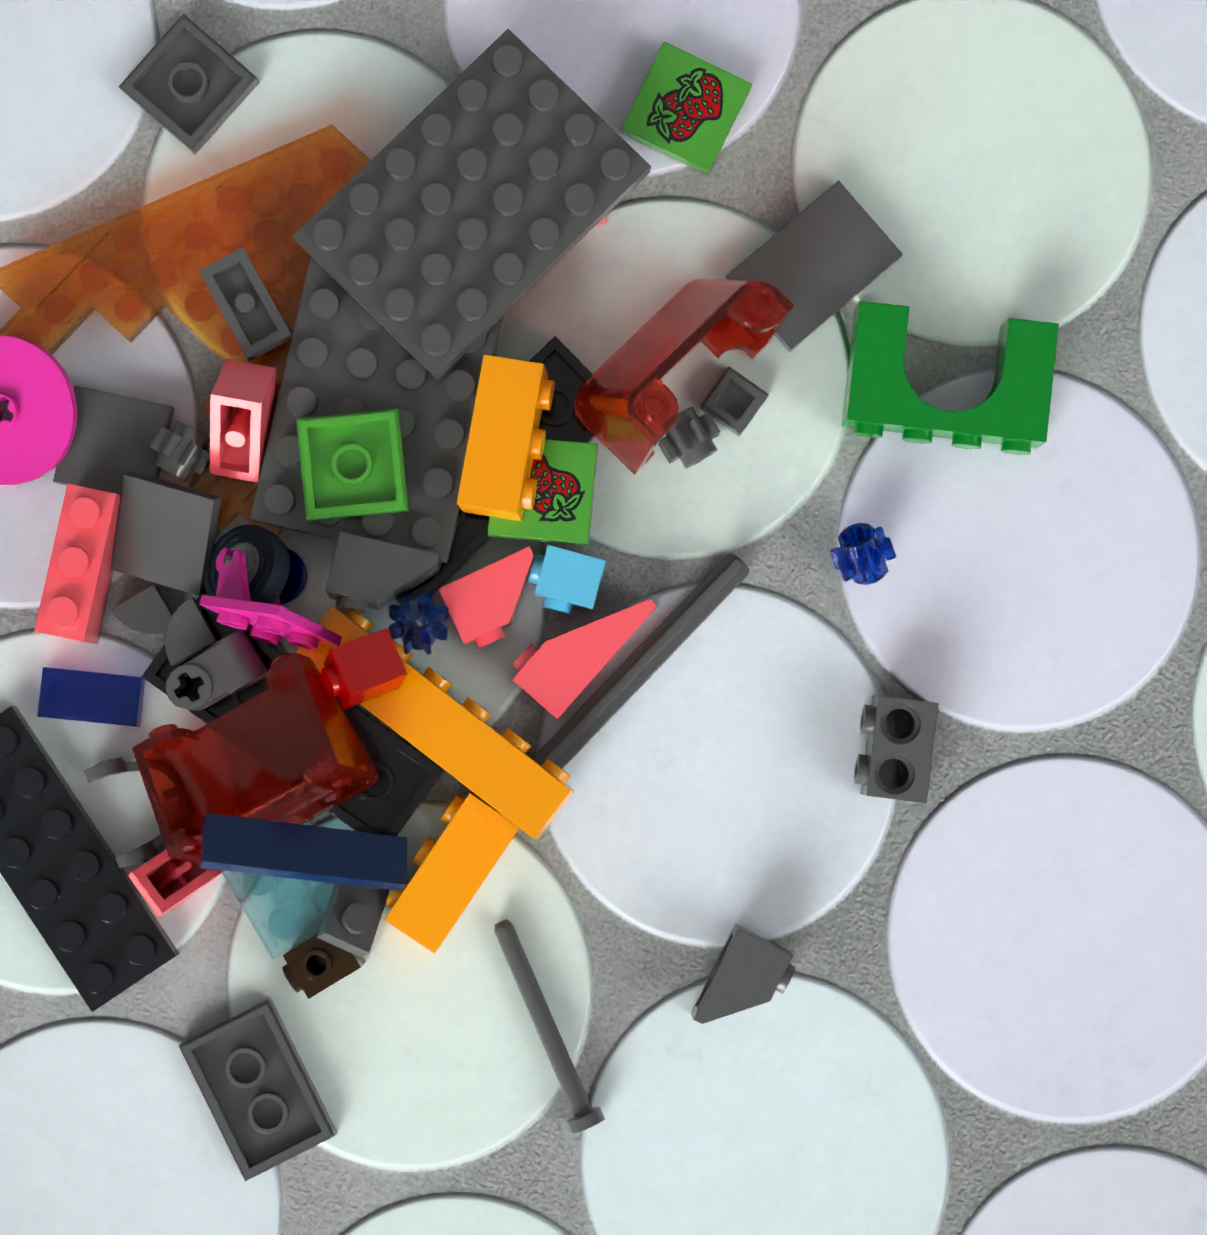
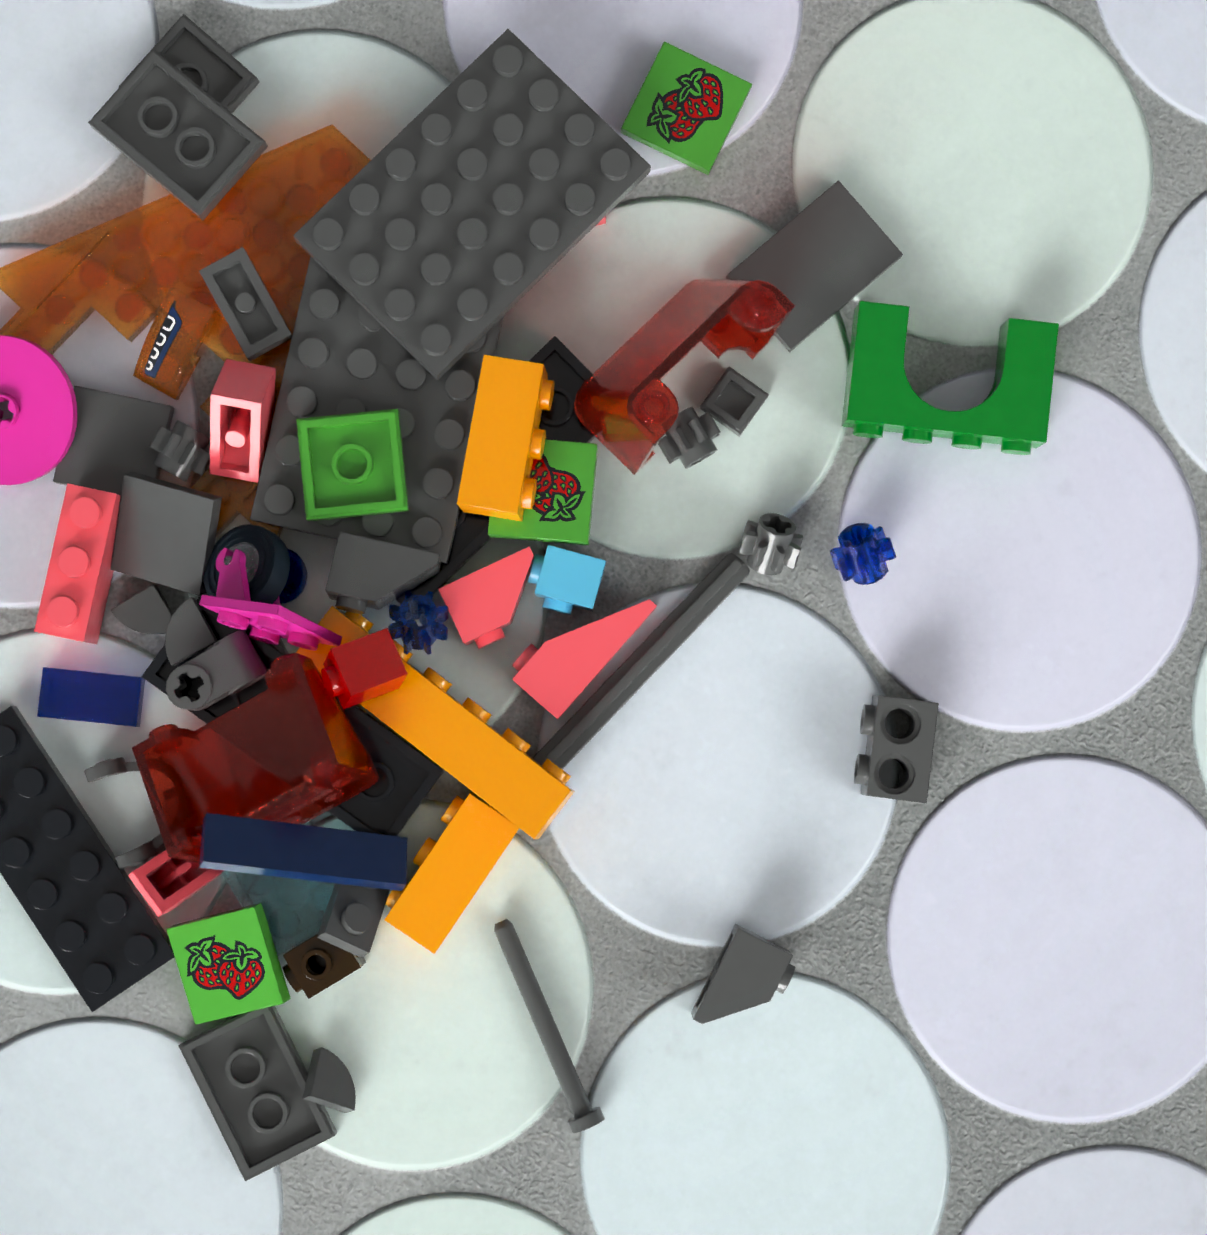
(173, 342): none -> clear orange slope
(178, 134): none -> dark grey tile
(228, 963): none -> bright green tile
(329, 1082): none -> dark grey tile
(771, 544): none -> dark grey gear

